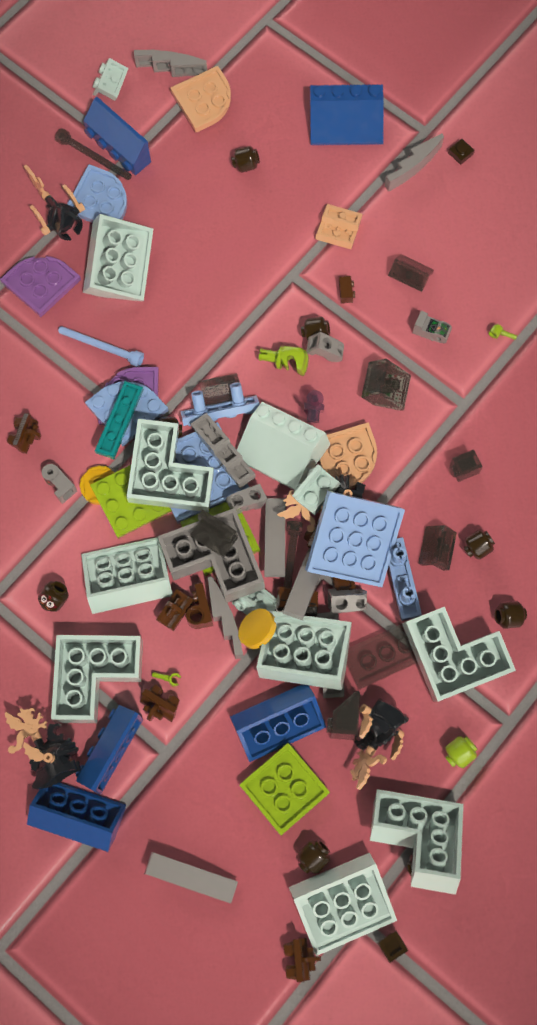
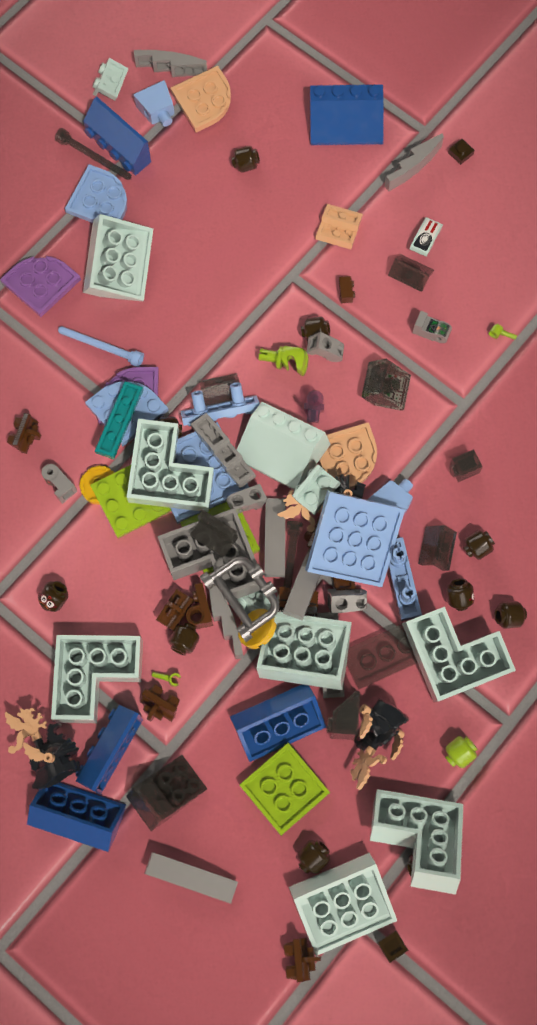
(60, 215): black helmet -> none
(126, 575): light aqua slope -> none
(155, 104): none -> light blue torso
(166, 792): none -> clear smoke slope
(184, 639): none -> dark brown head
(268, 589): none -> flat silver bar
(394, 494): none -> light blue torso
(426, 236): none -> slope
(460, 594): none -> dark brown head

